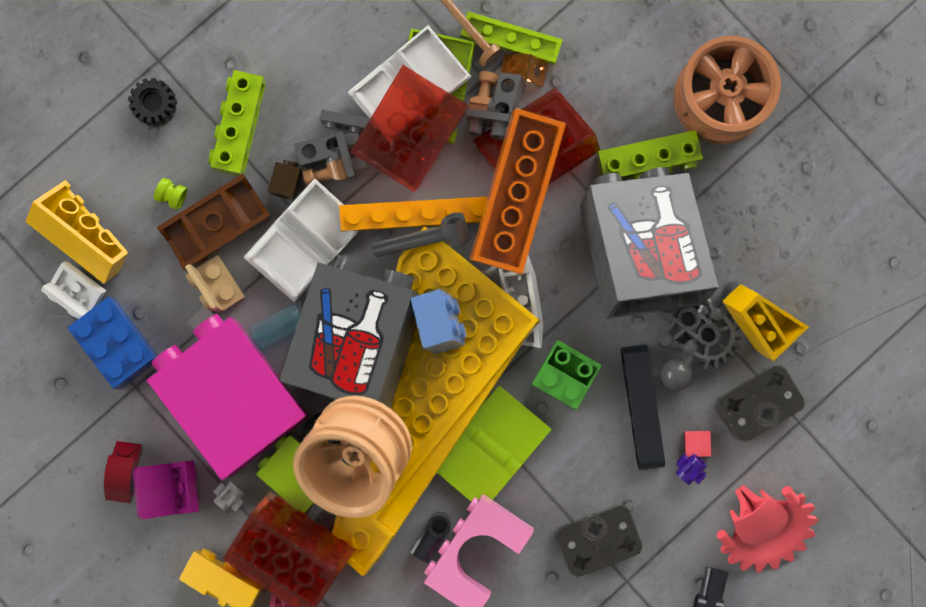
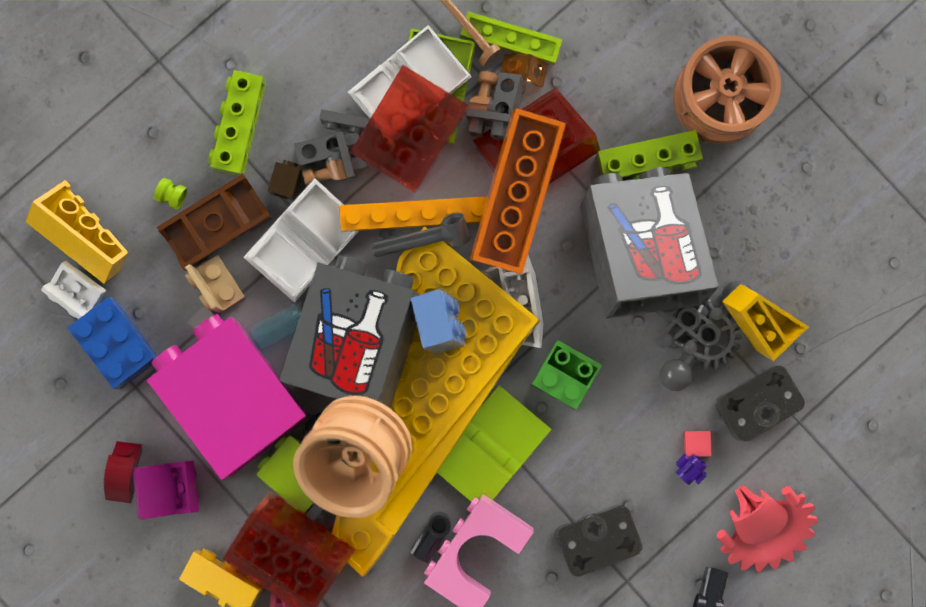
(142, 91): black tyre -> none
(229, 497): light grey gear -> none
(642, 407): black beam -> none

